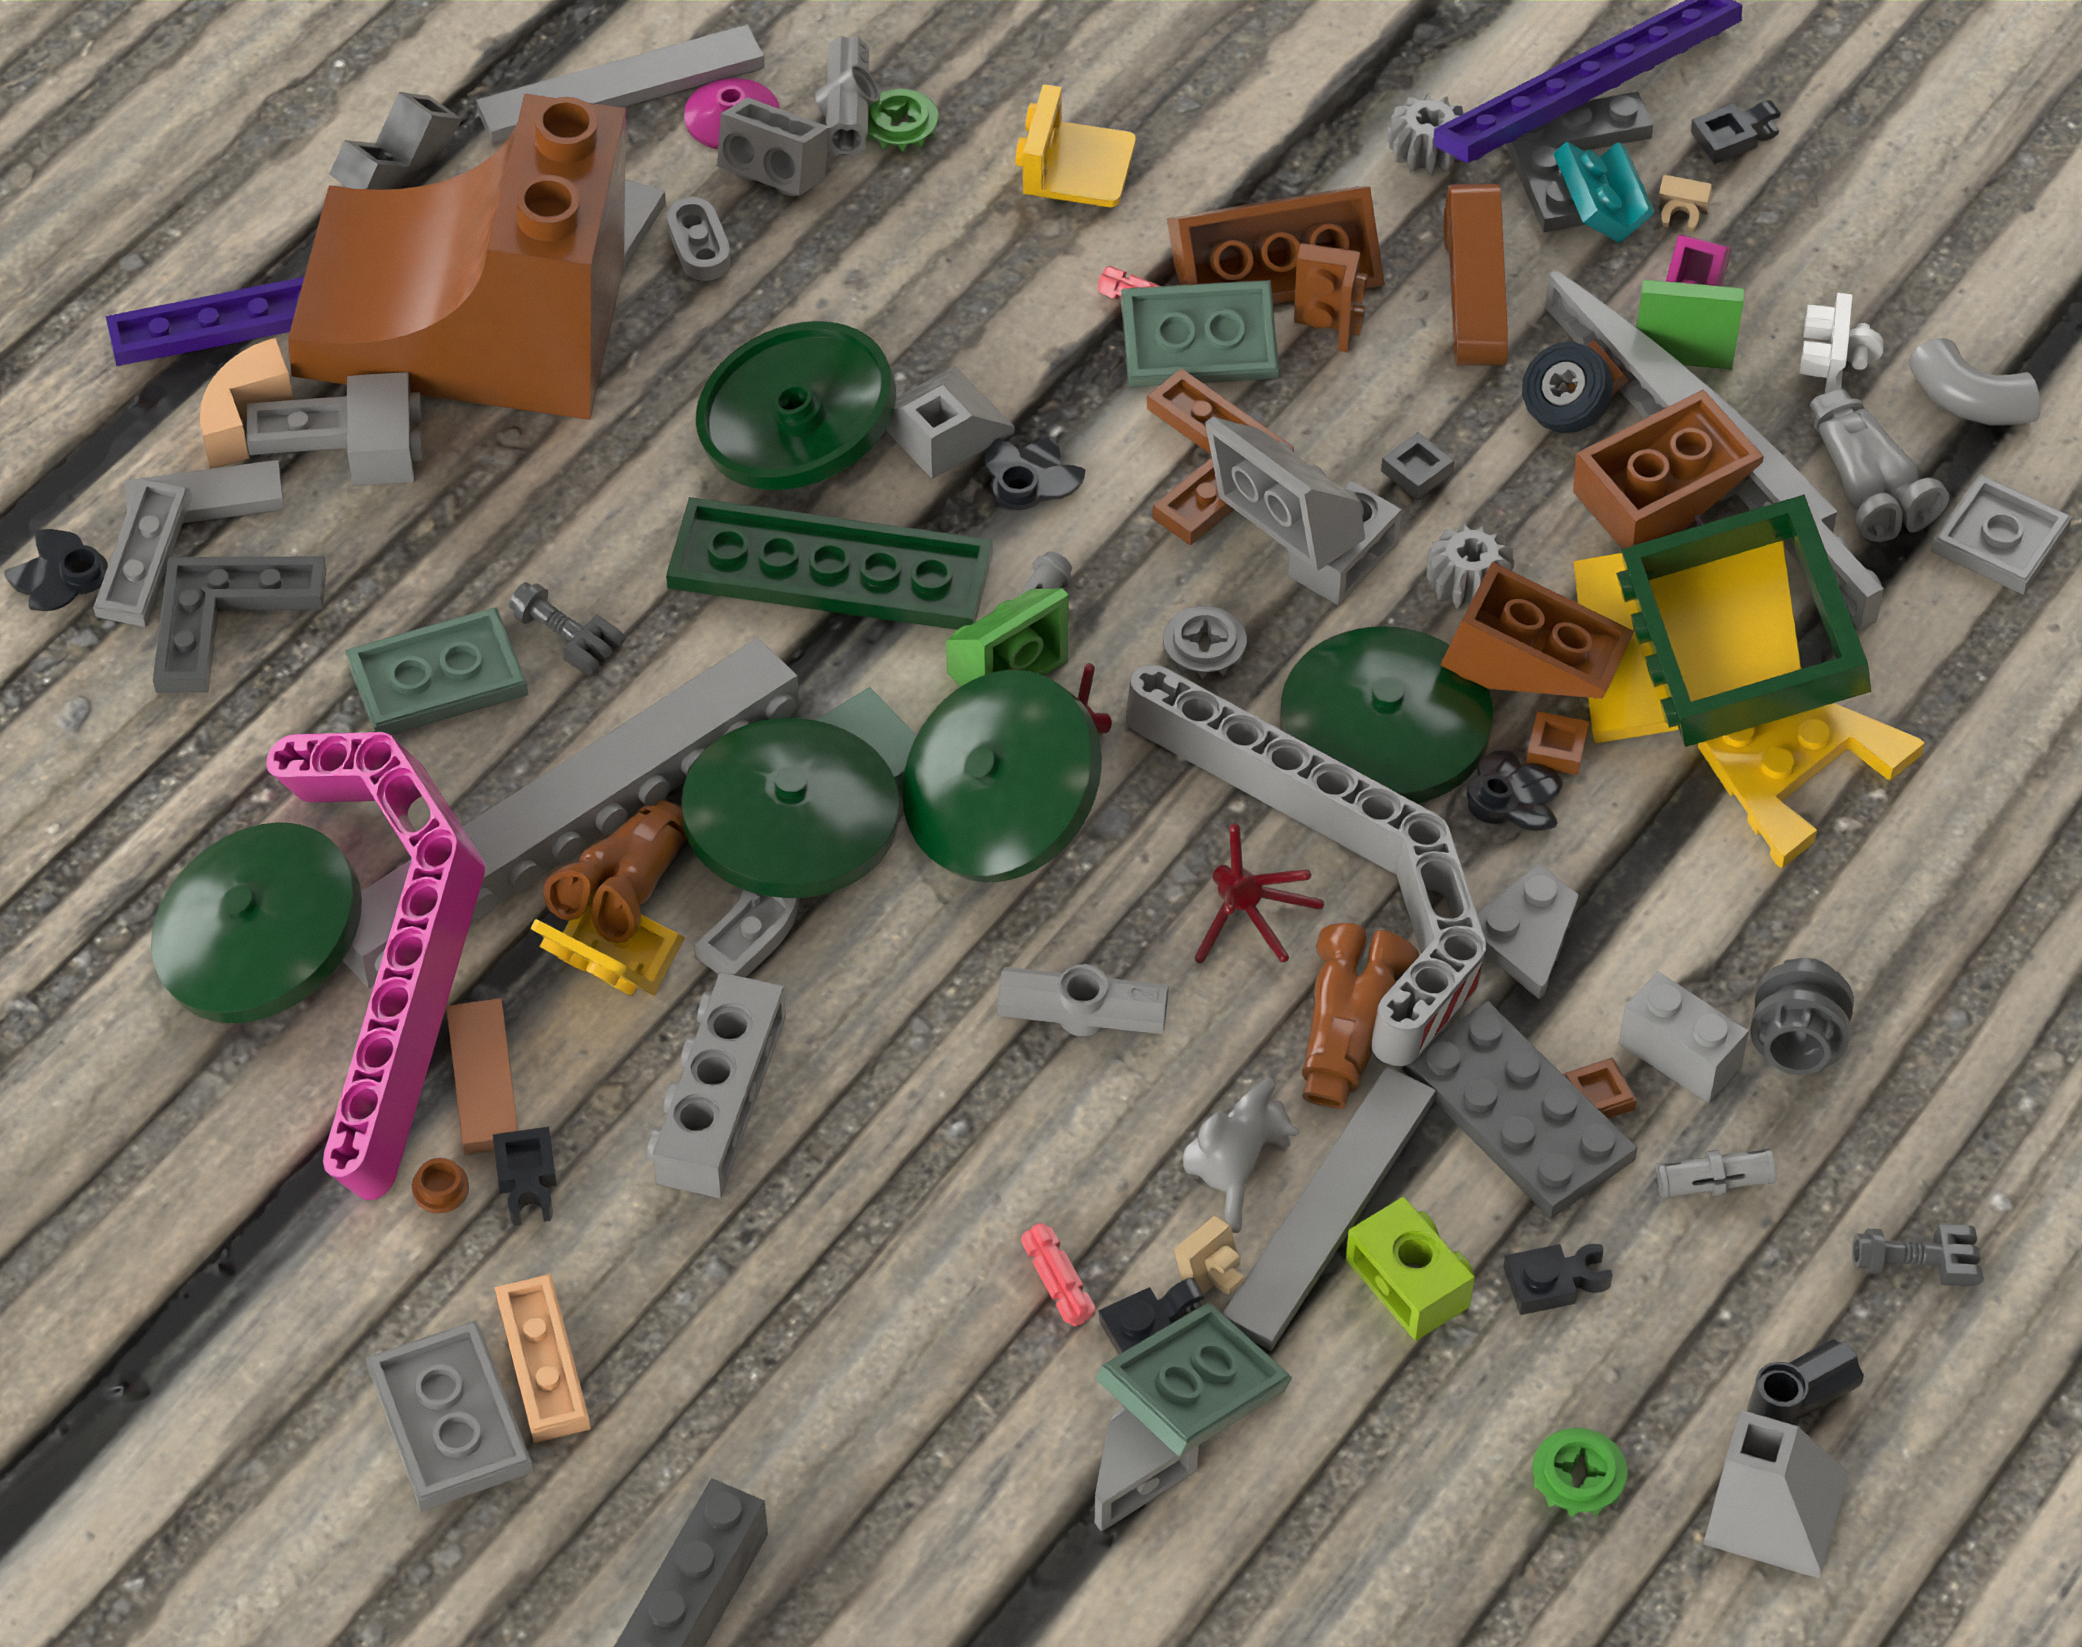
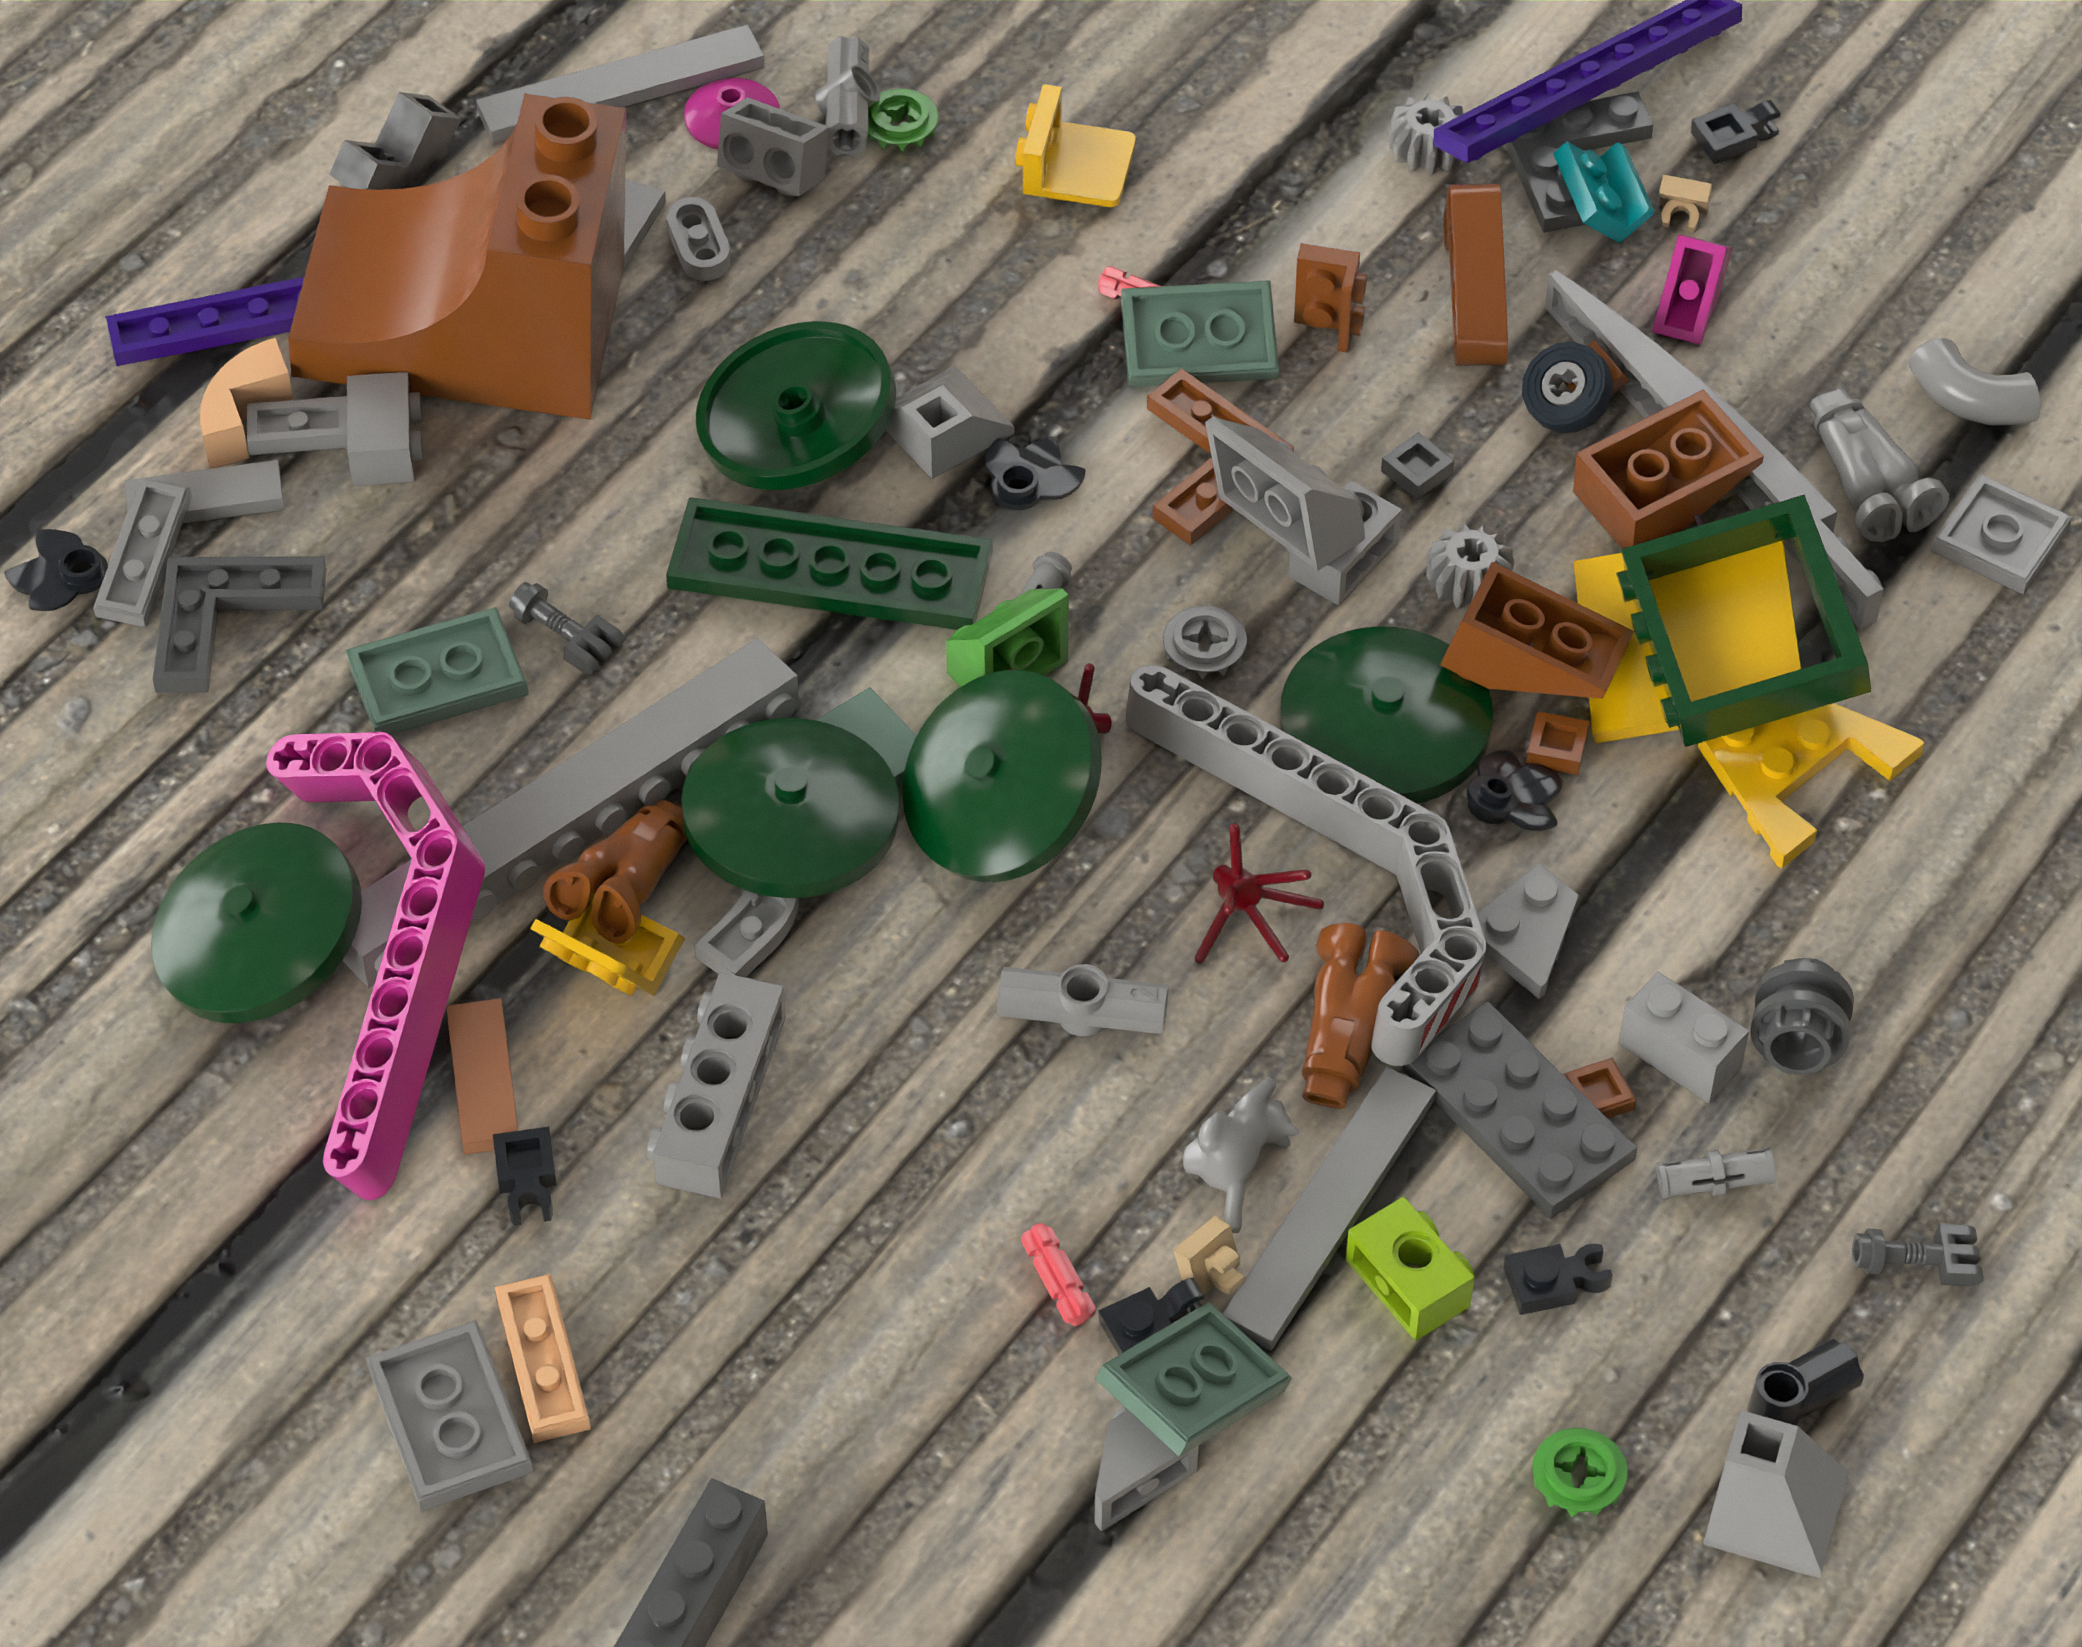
(440, 1186): dark orange plate -> none
(1265, 239): dark orange slope -> none
(1692, 321): bright green tile -> none
(1832, 324): white hips -> none

